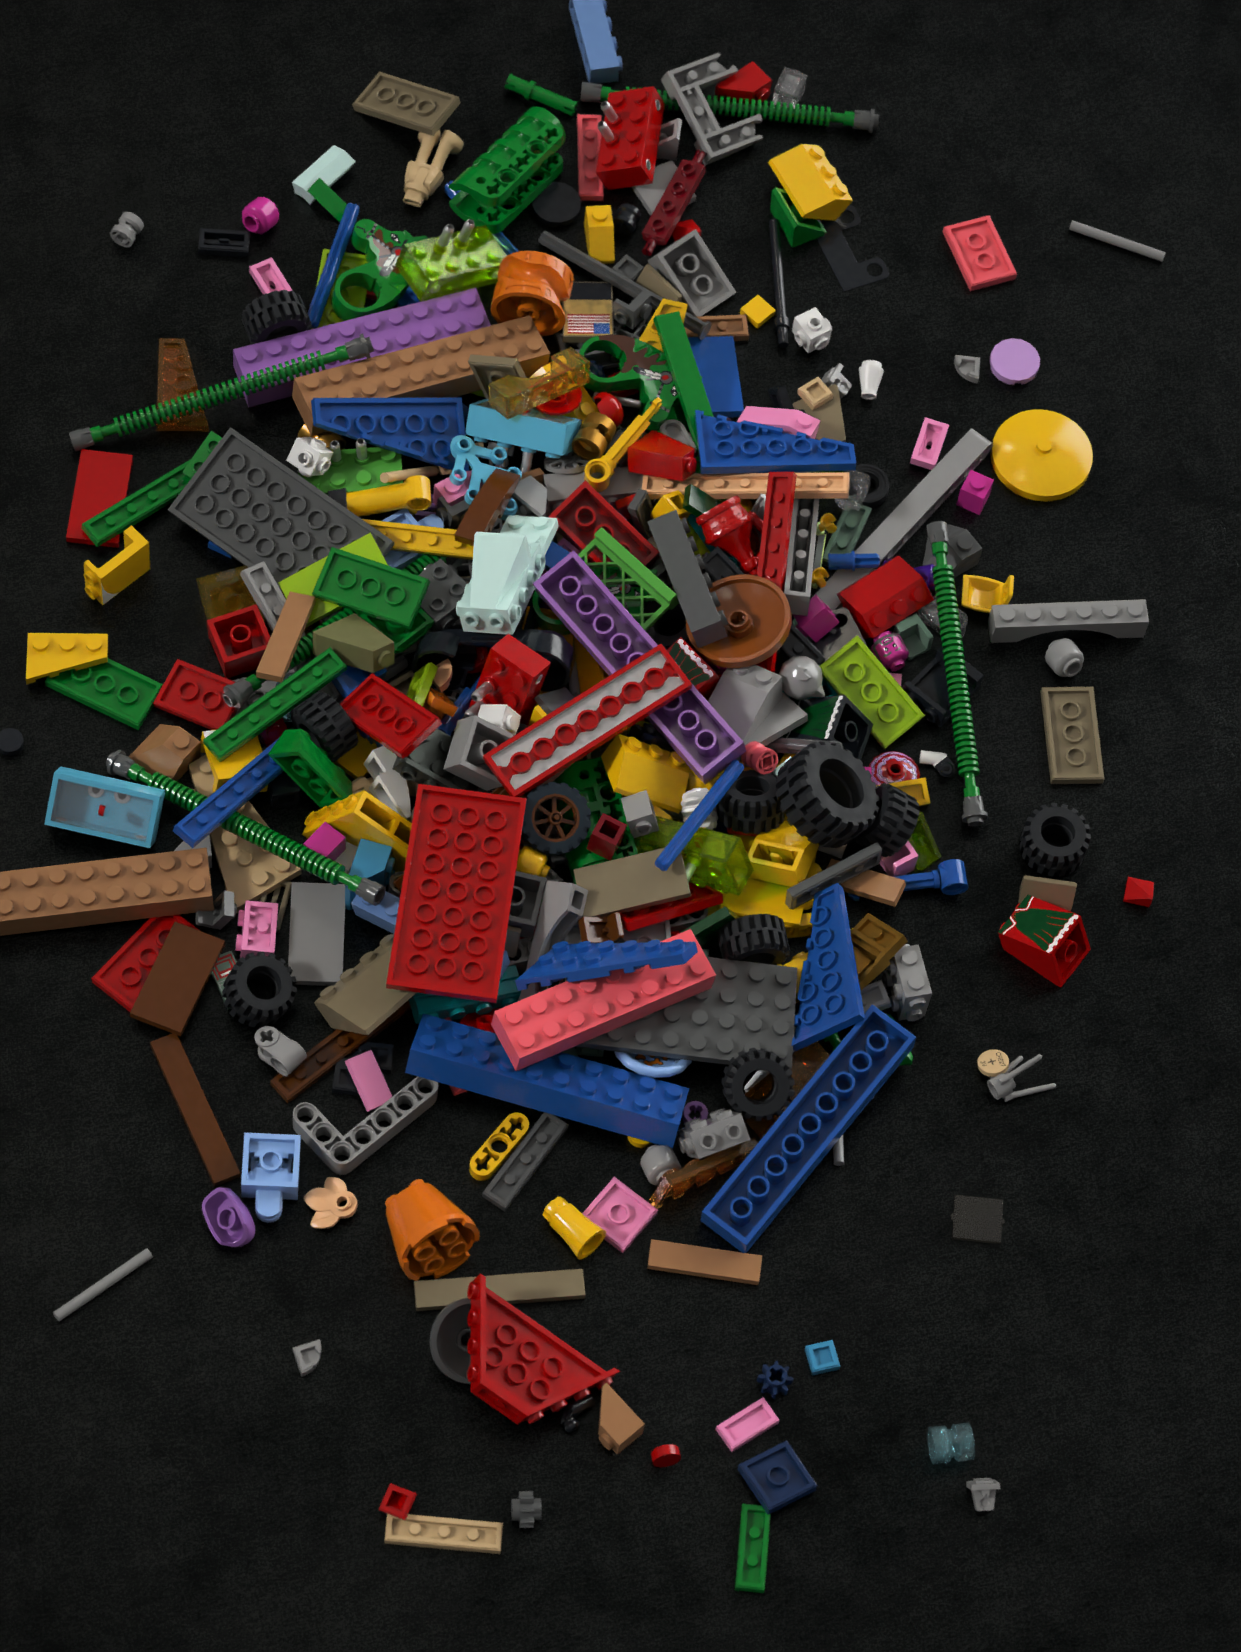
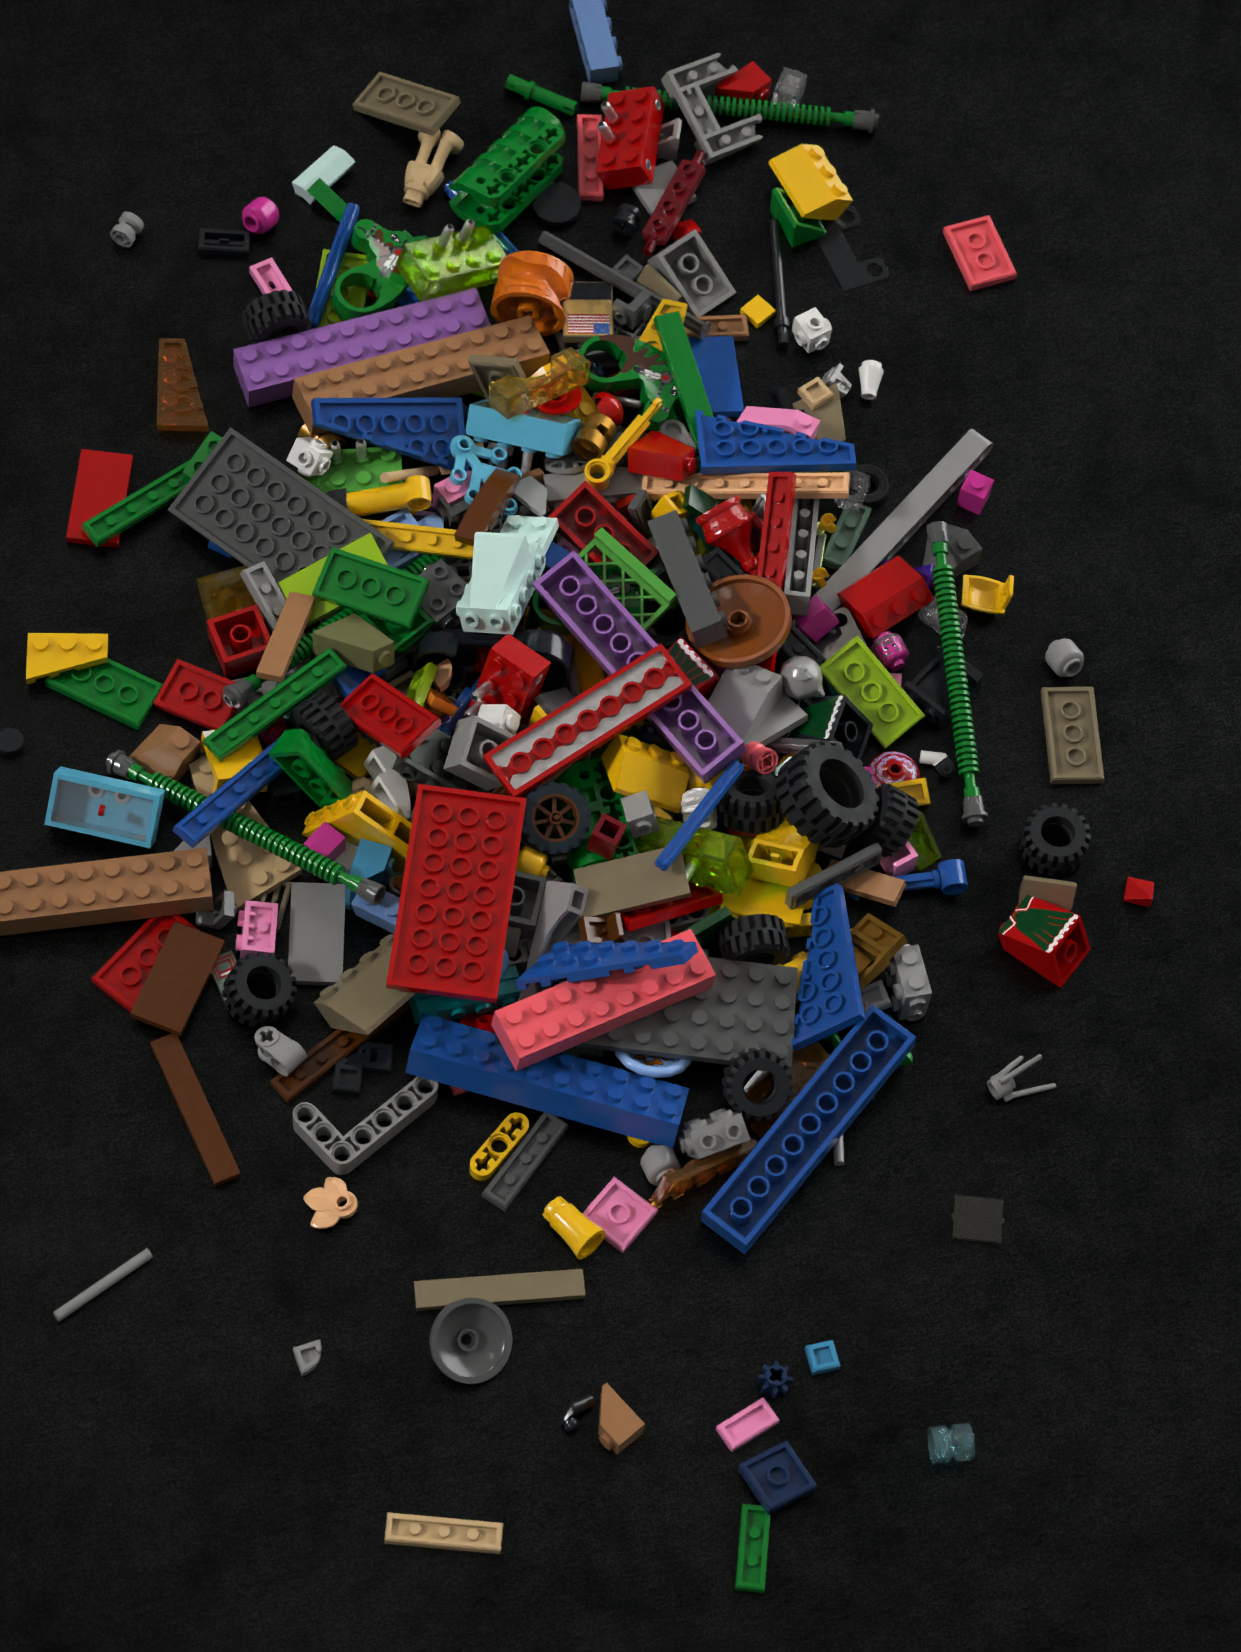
(119, 571): yellow panel -> none
(228, 1218): medium lavender piece -> none
(270, 1175): light blue brick -> none
(352, 350): green hose -> none
(368, 1080): bright pink tile -> none
(397, 1502): red slope -> none
(429, 1231): orange cone -> none
(520, 1363): red piece -> none
(526, 1509): dark grey gear -> none
(600, 233): yellow slope -> none
(665, 1455): red tile -> none
(696, 1106): medium lavender bush -> none
(704, 1262): medium nougat tile -> none
(853, 561): blue axle -> none
(915, 635): sand green panel -> none
(932, 434): bright pink piece -> none
(968, 367): light grey tile -> none
(983, 1493): light grey brick -> none
(993, 1063): tan piece -> none
(1014, 361): lavender tile -> none
(1022, 621): light grey arch -> none
(1041, 455): yellow dish -> none
(1117, 240): light grey bar -> none

